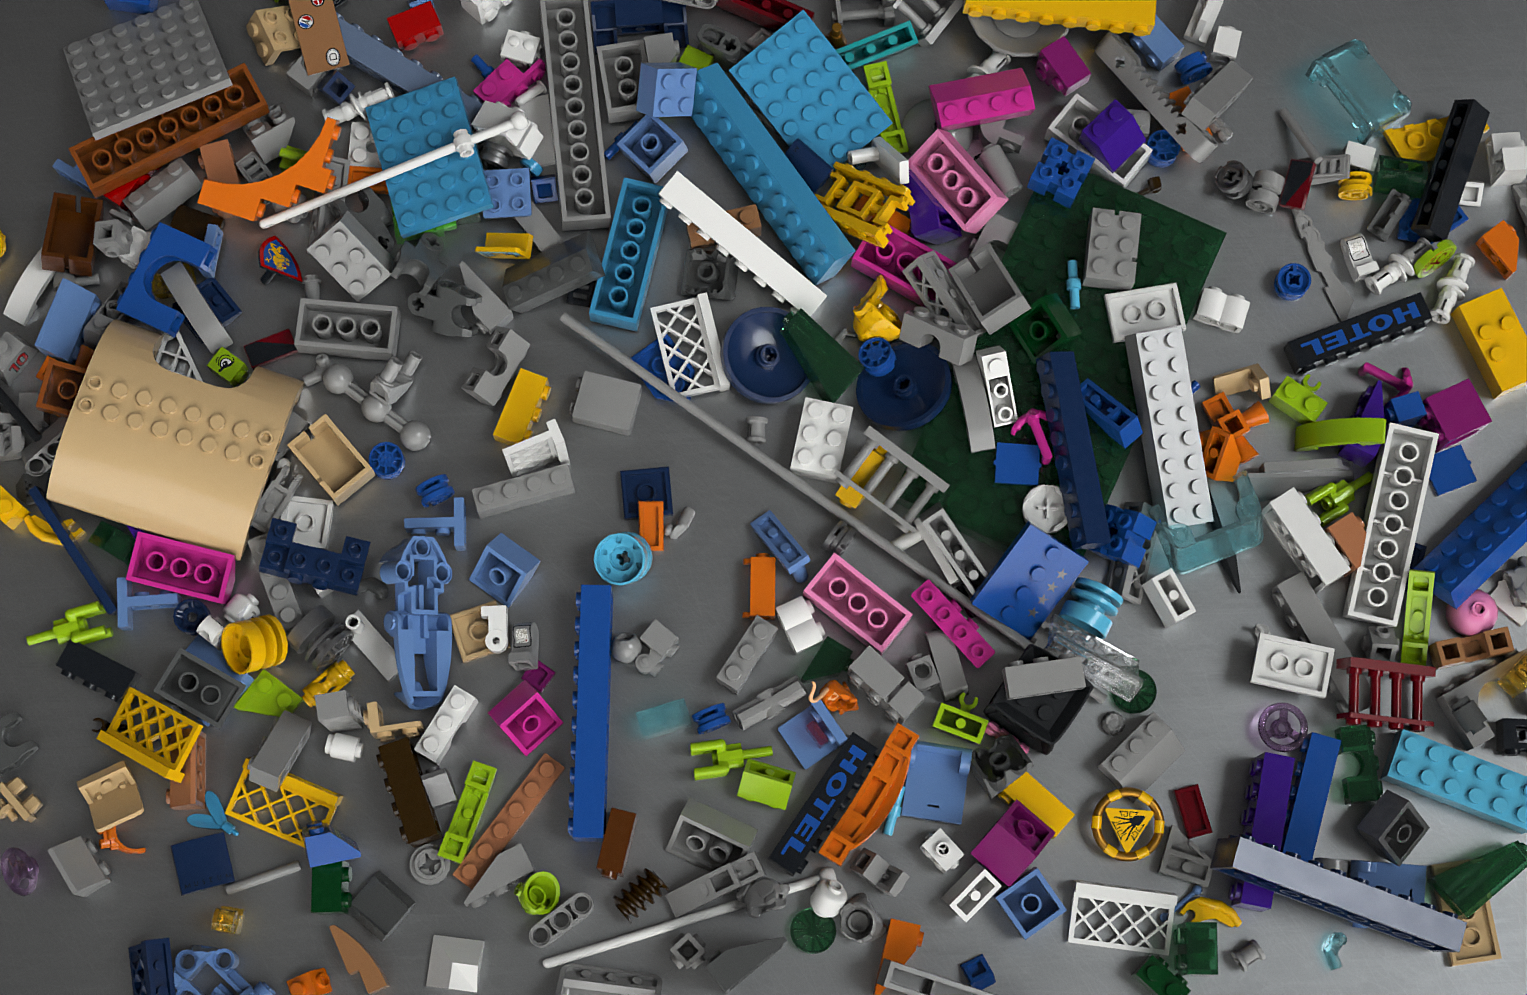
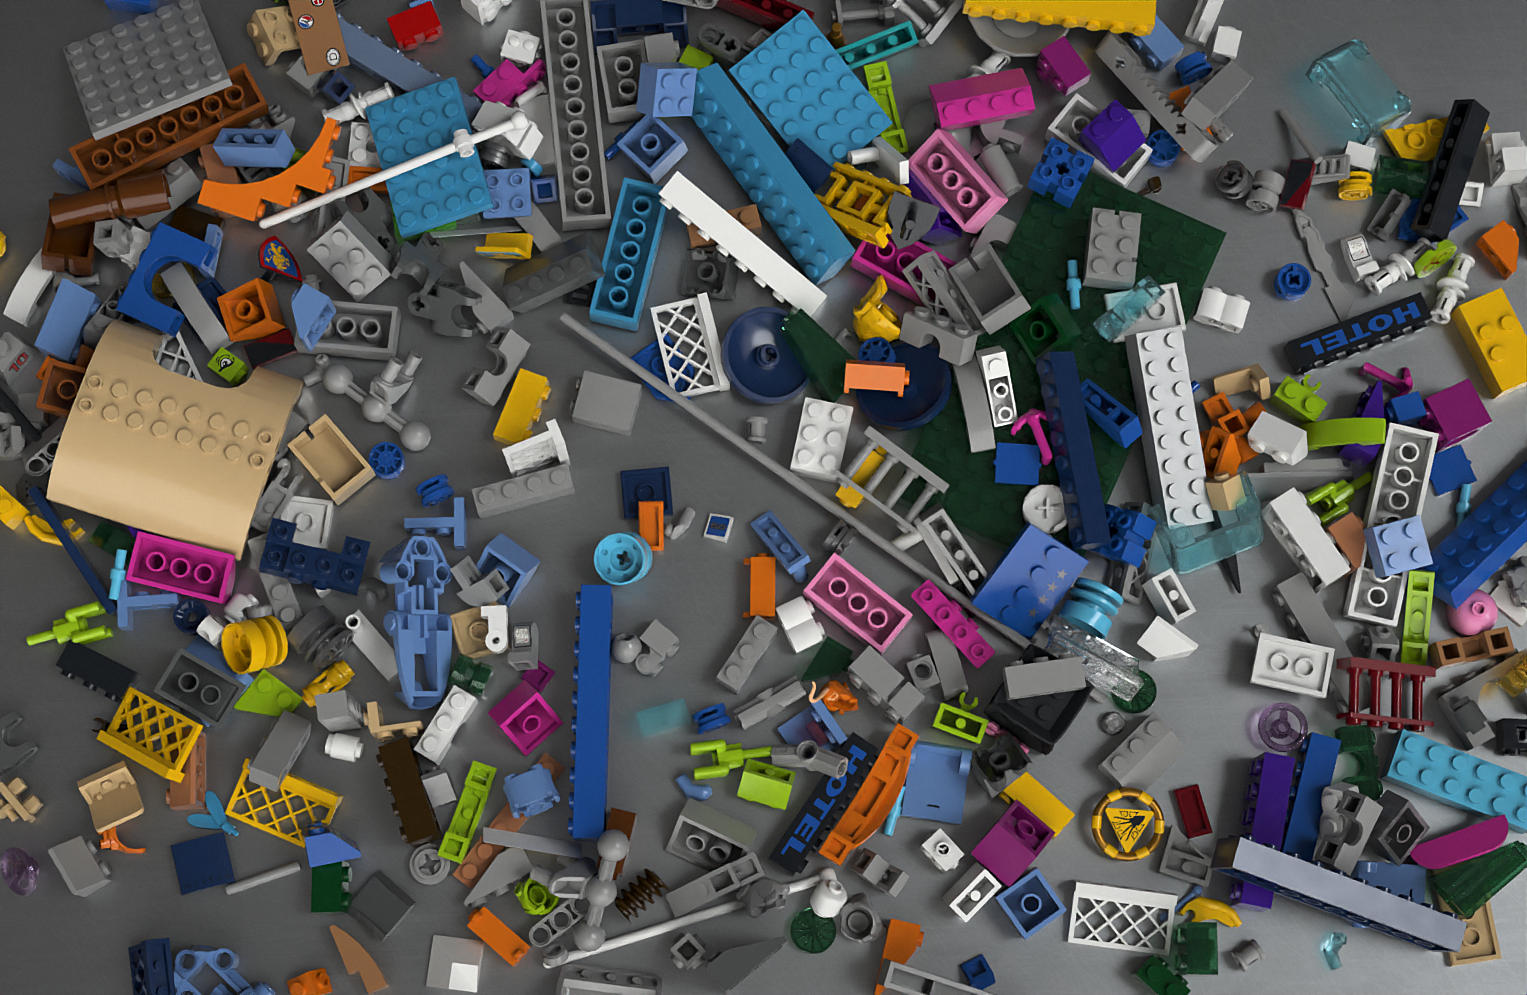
(117, 574): none -> medium azure bar
(129, 197): none -> reddish brown piece
(228, 920): clear yellow leg -> none
(251, 311): none -> orange slope
(254, 147): none -> medium blue brick
(259, 610): none -> light grey tile
(312, 314): none -> medium blue slope
(476, 231): none -> white sticker
(478, 588): none -> light grey brick
(478, 677): none -> clear green wheel
(498, 935): none -> orange brick
(530, 791): none -> medium blue brick
(531, 842): none -> white sticker
(555, 954): none -> light grey tile
(583, 880): none -> light grey connector
(693, 791): none -> medium blue arm
(719, 527): none -> slope
(822, 760): none -> light grey piece
(876, 376): none -> orange brick
(910, 219): none -> black shield
(1129, 309): none -> clear light blue arch
(1165, 641): none -> white slope
(1225, 491): none -> tan brick
(1279, 439): none -> white slope
(1332, 822): none -> white brick
(1359, 820): none -> light grey arch
(1398, 546): none -> medium blue brick
(1462, 844): none -> dark pink brick
(1463, 508): none -> medium azure bar

